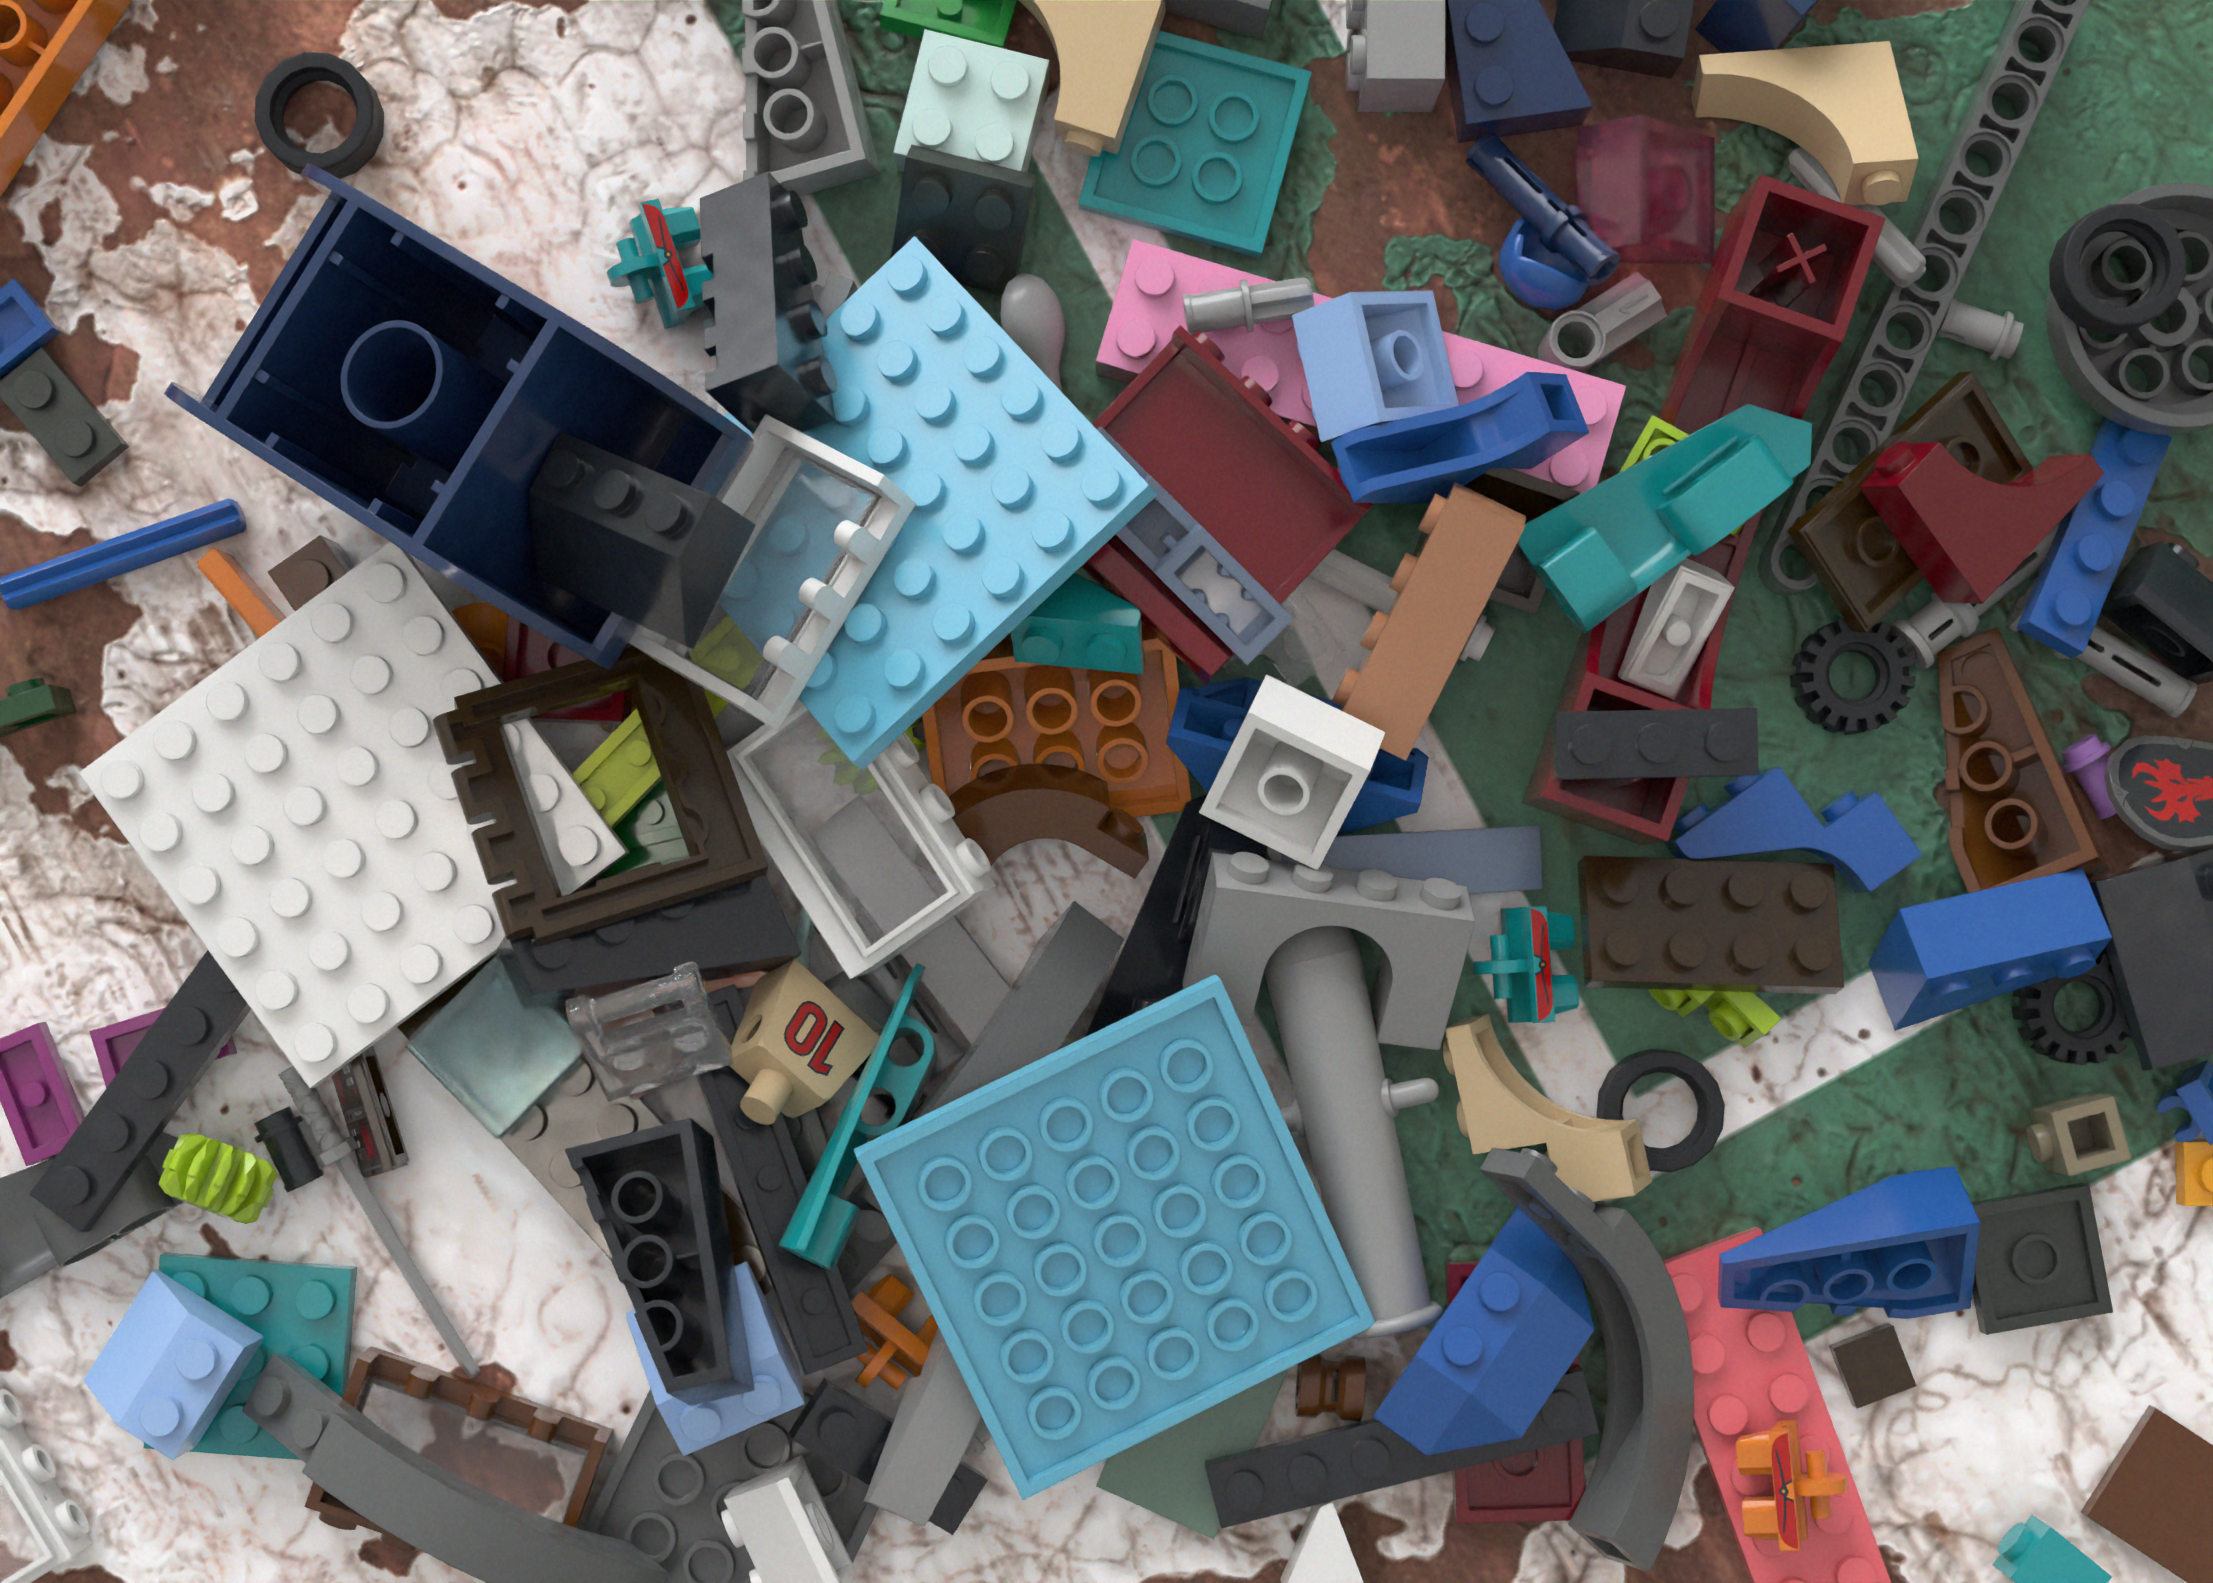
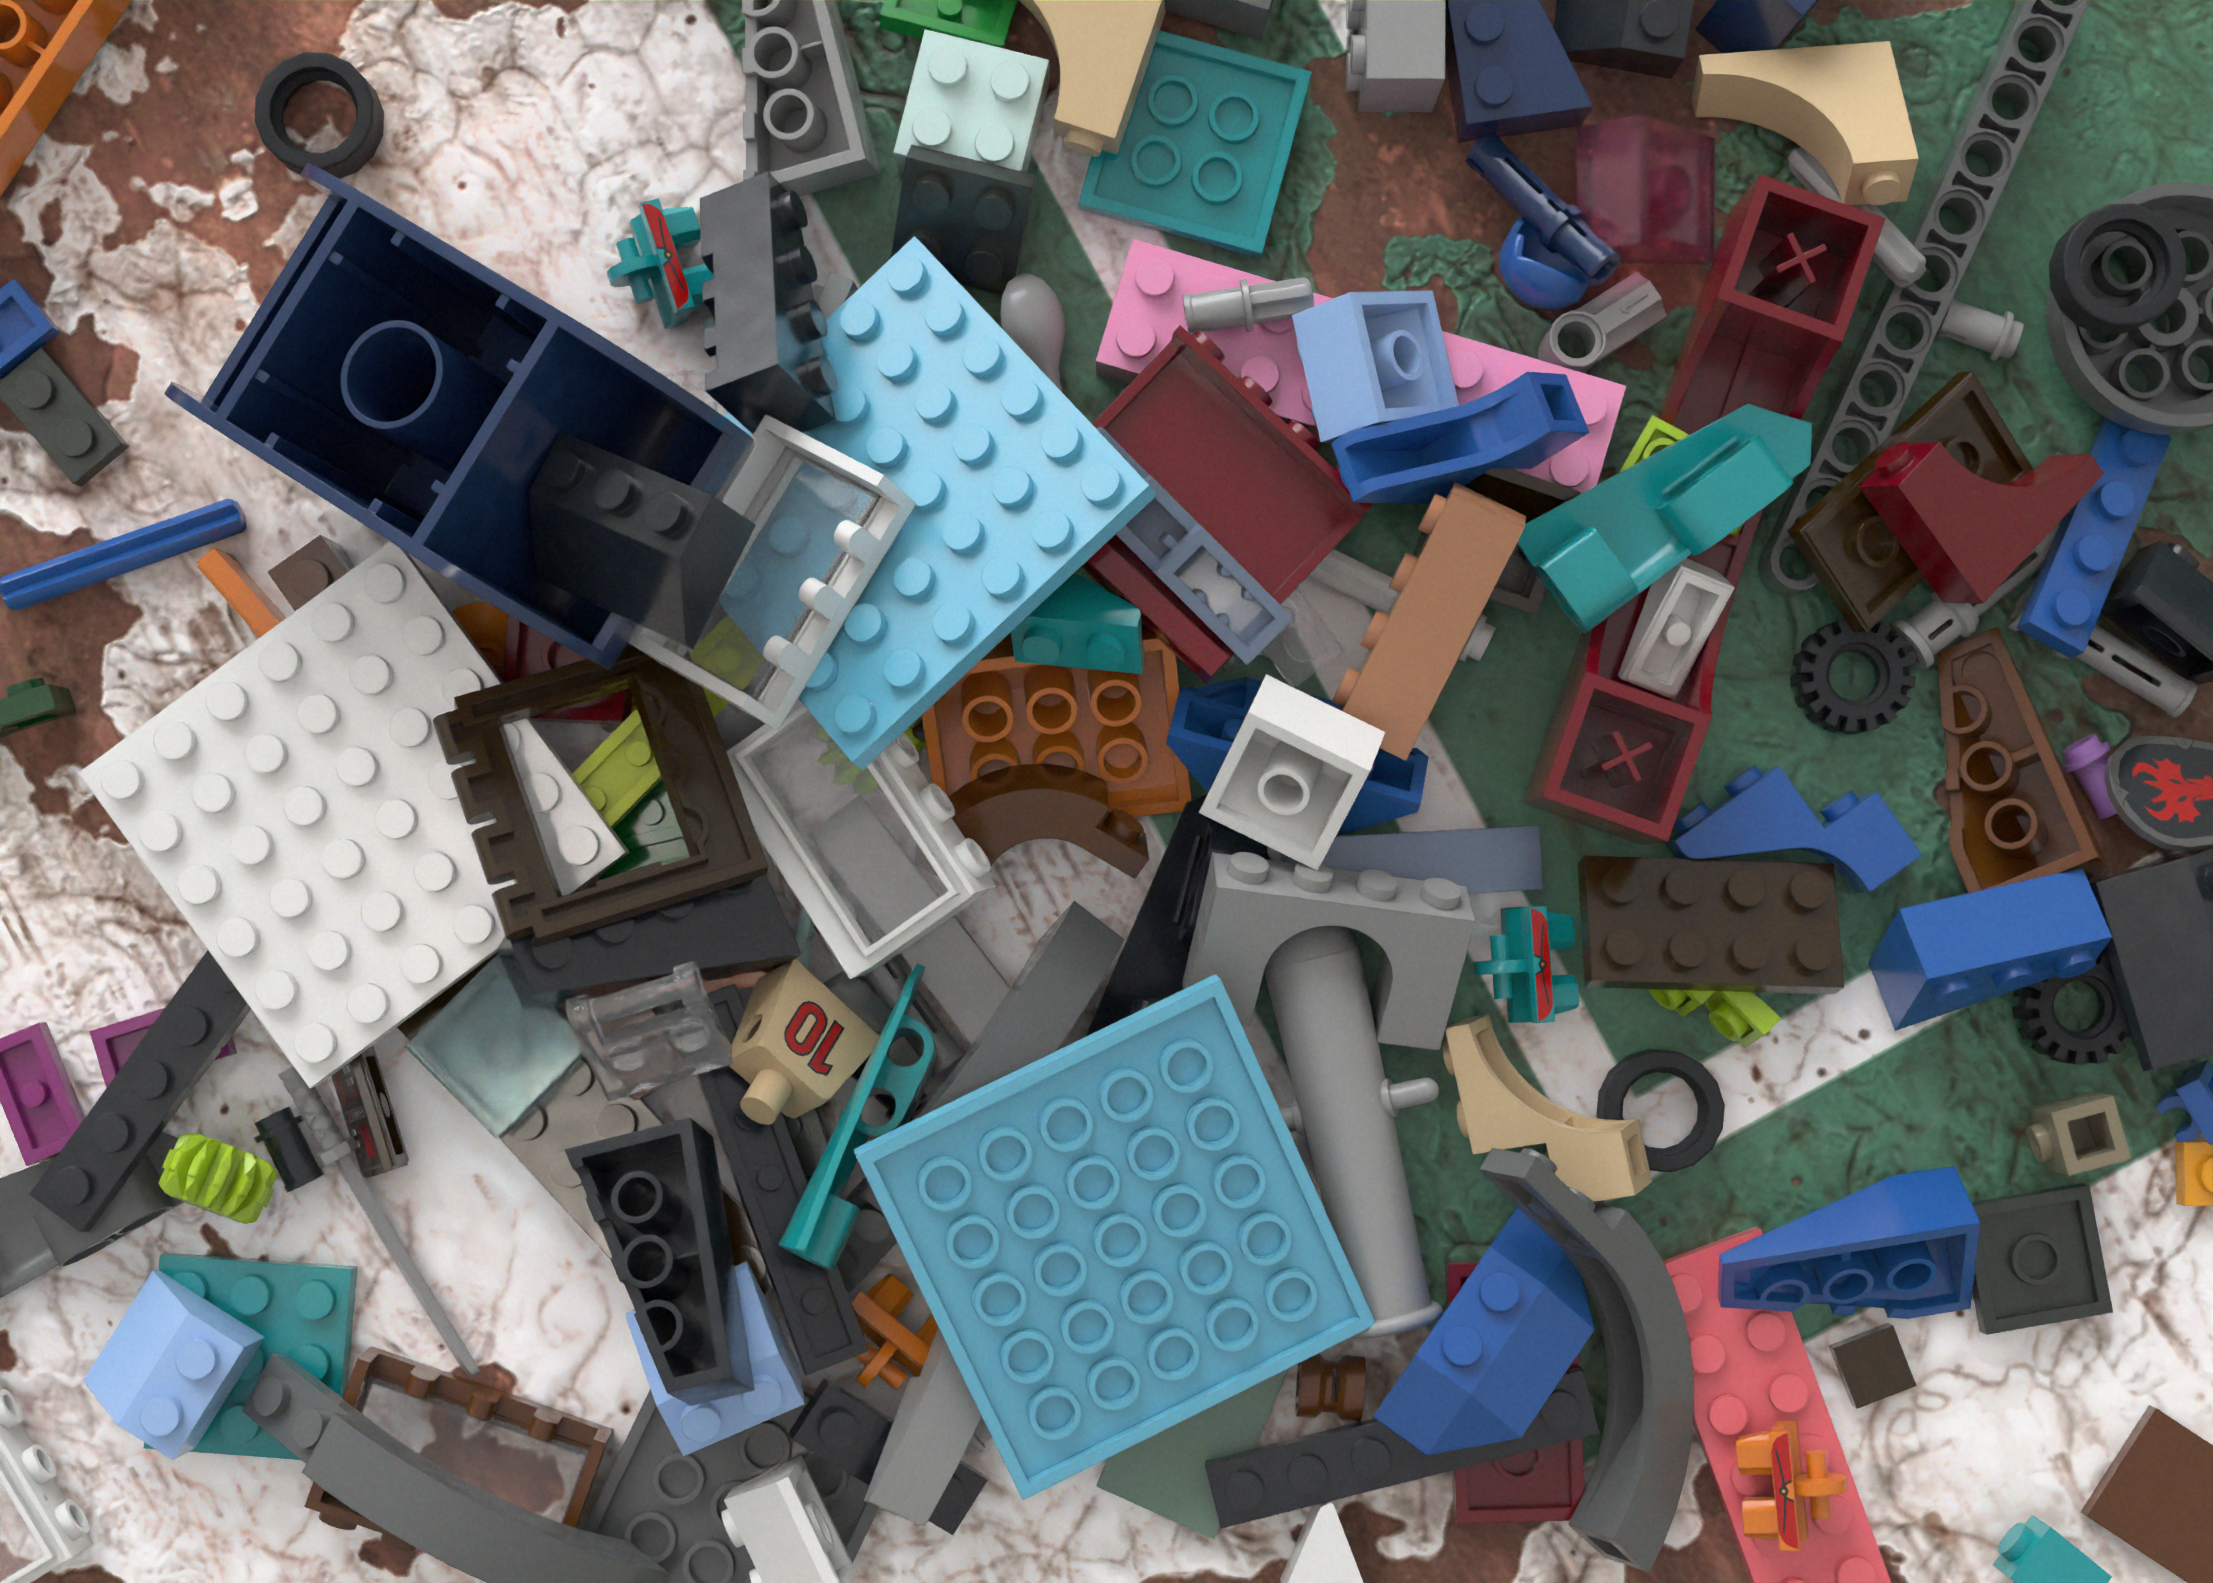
(1655, 744): black plate -> none

